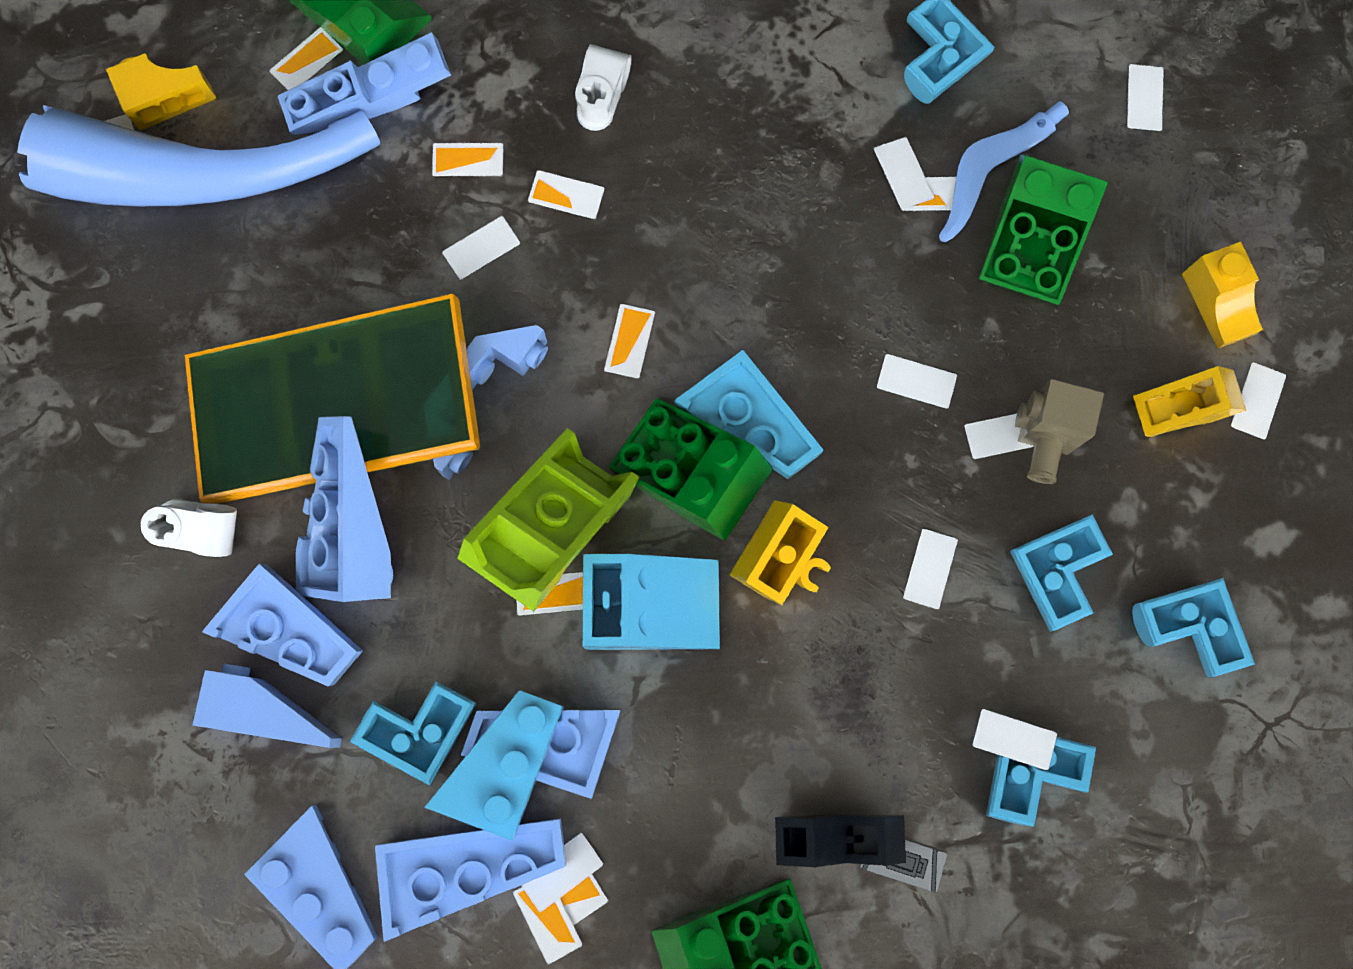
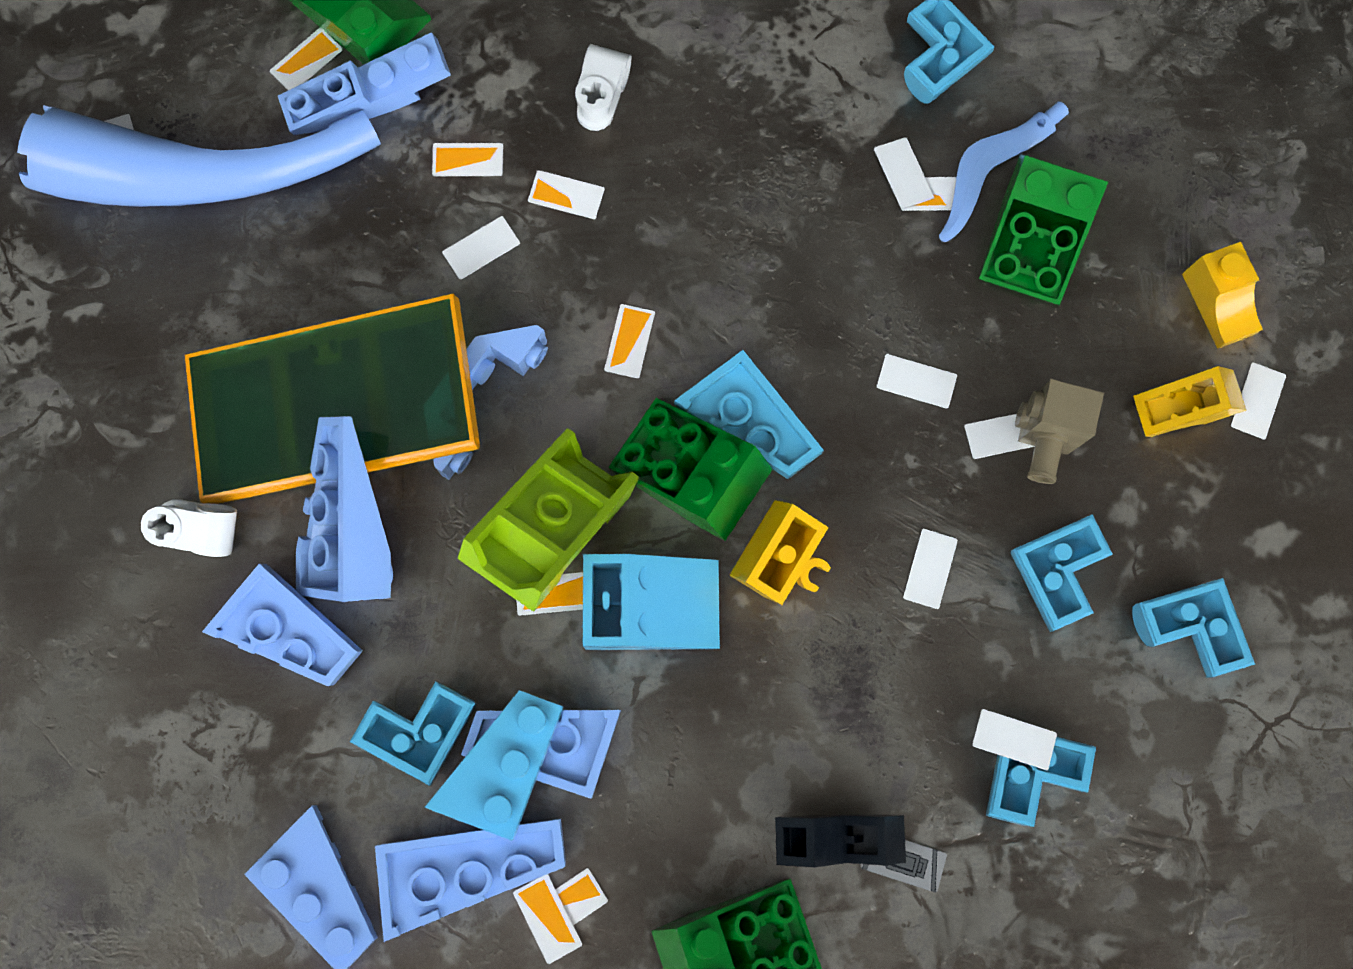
(157, 93): yellow arch -> none
(254, 707): light blue slope -> none
(580, 863): white sticker -> none
(1145, 97): white sticker -> none

